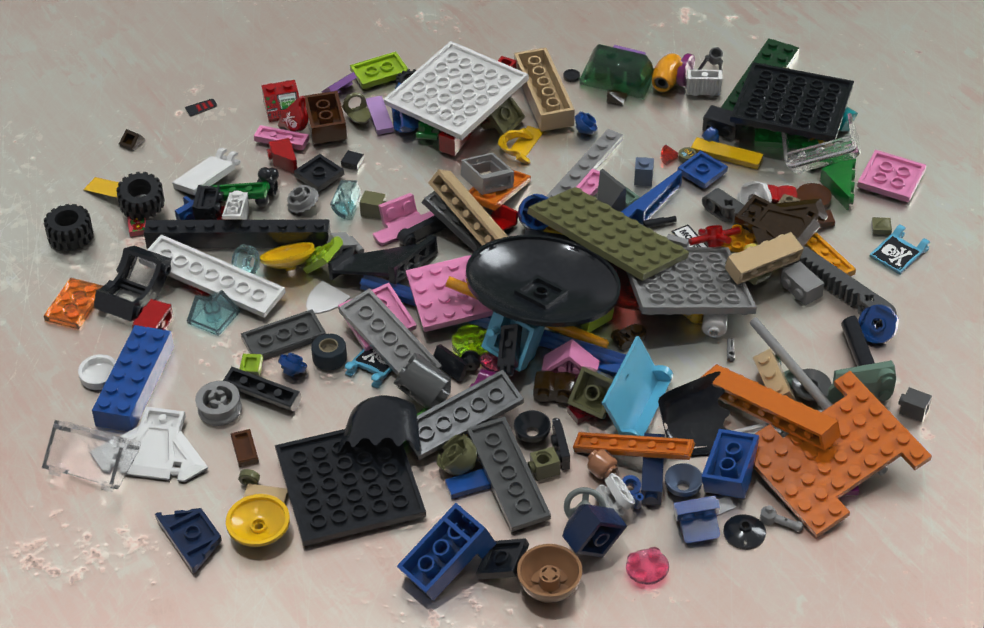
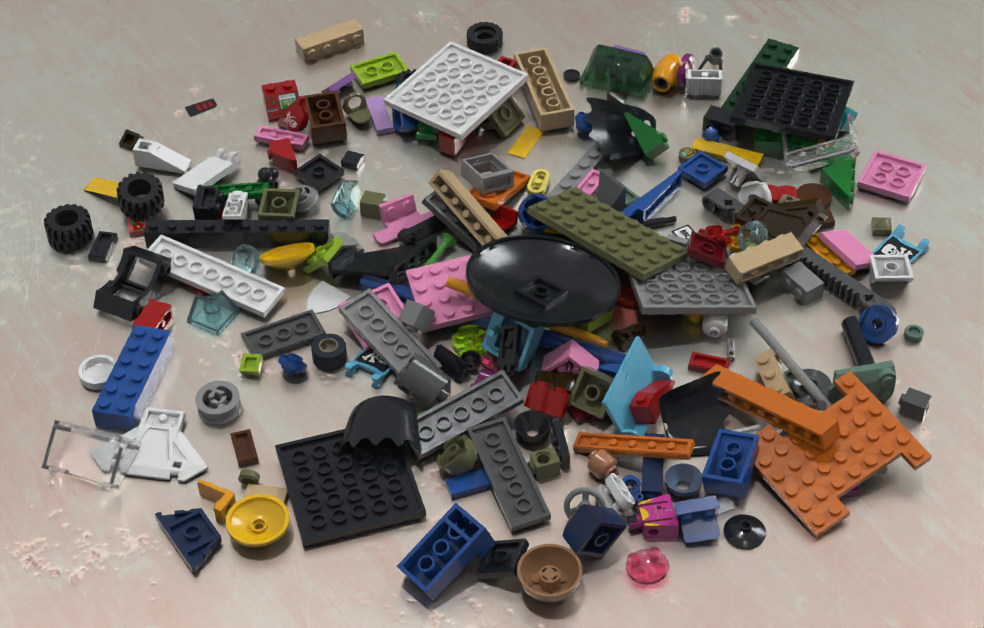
(72, 303): clear orange plate -> none
(102, 246): none -> black tile
(157, 156): none -> white slope
(186, 211): blue bracket -> none
(223, 497): none -> light orange bracket
(264, 389): black brick -> none
(278, 204): none -> olive slope
(329, 40): none -> tan brick
(416, 316): none -> light grey brick
(447, 241): none -> bright green piece
(485, 29): none -> black tyre
(511, 134): yellow helmet -> none
(538, 182): none -> light yellow plate
(547, 400): none -> red brick
(612, 128): none -> black piece
(643, 171): sand blue slope -> none
(645, 402): none -> red slope
(650, 140): none -> green slope
(655, 518): none -> dark pink torso
(668, 155): clear red tile -> none
(702, 362): none -> red tile
(707, 250): none -> dark red plate
(743, 169): none -> white tile
(757, 234): none -> clear light blue piece
(769, 516): light grey piece -> none
(808, 401): none -> dark grey bar
(847, 248): none -> bright pink tile
(890, 269): none -> white slope
(913, 334): none -> sand green tile

